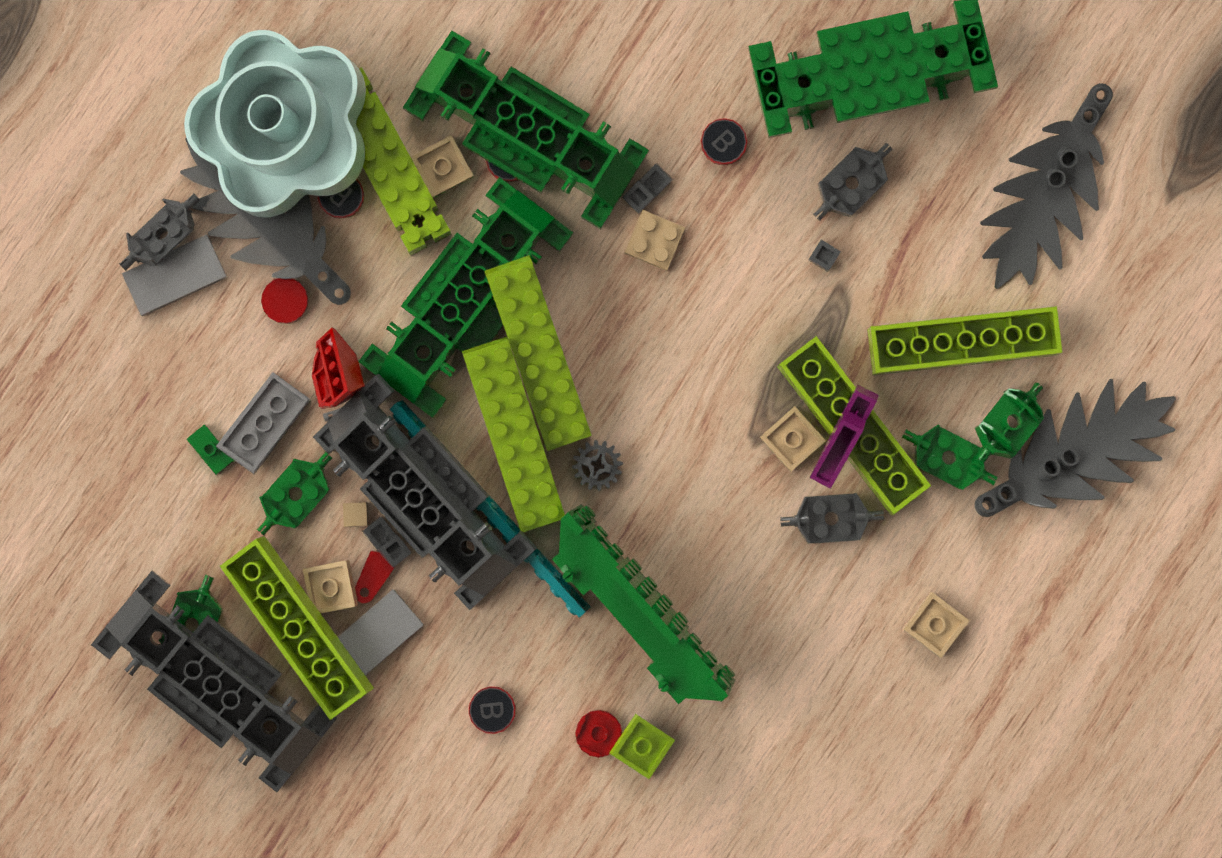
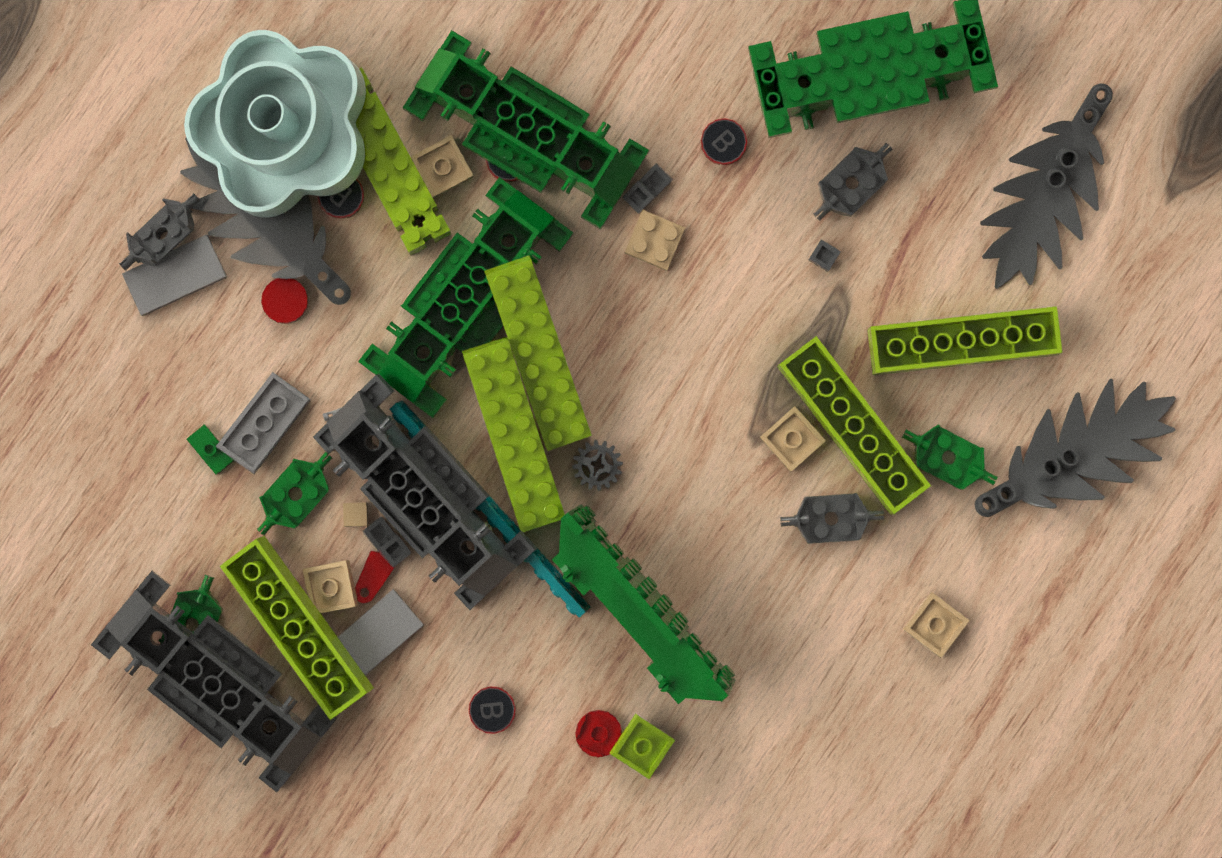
(335, 370): red wedge -> none
(844, 436): magenta slope -> none
(996, 434): green plate -> none

